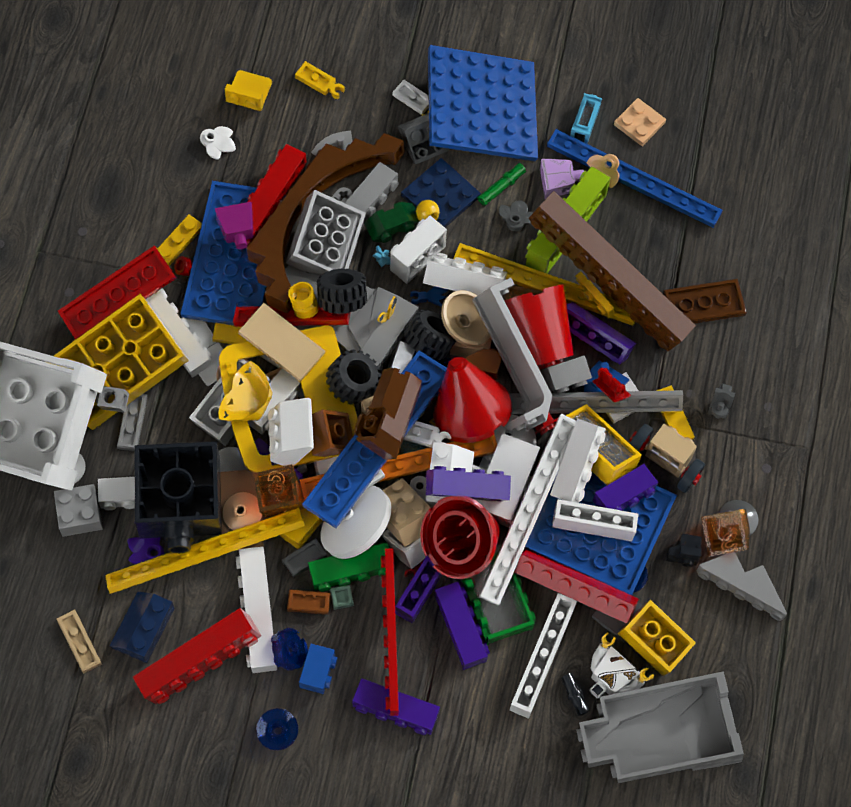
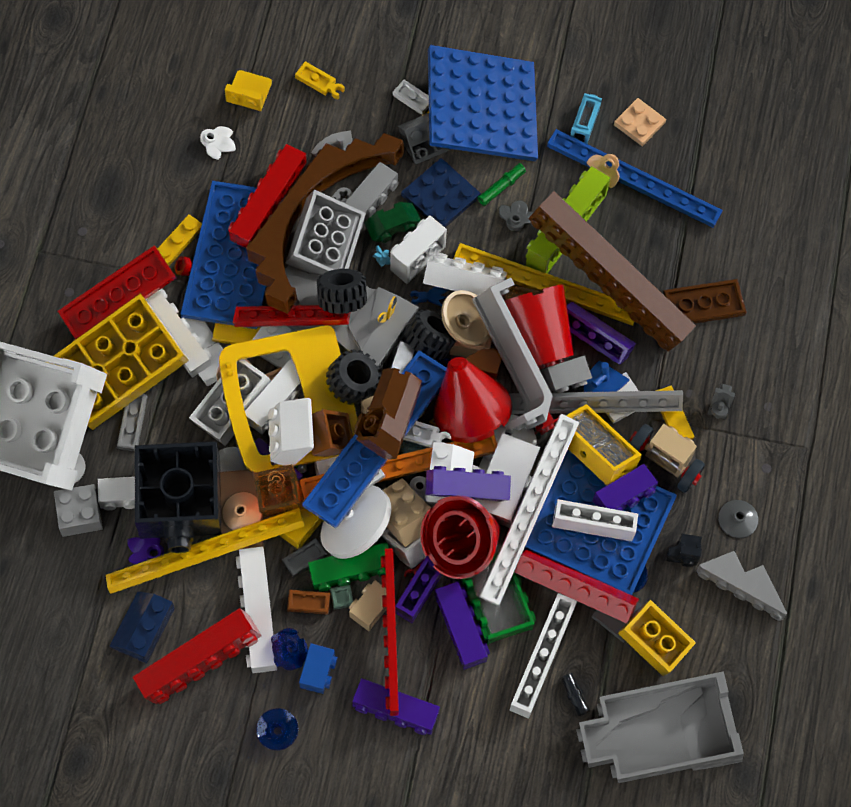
(79, 641): tan tile -> none
(118, 404): light grey brick -> none
(236, 223): magenta torso -> none
(249, 398): yellow piece -> none
(281, 342): tan tile -> none
(303, 300): yellow wheel -> none
(369, 607): none -> tan brick
(427, 208): yellow piece -> none
(558, 176): lavender torso -> none
(578, 461): white brick -> none
(592, 293): yellow plate -> none
(610, 386): red hinge -> none
(613, 672): white torso -> none
(726, 532): clear orange slope -> none

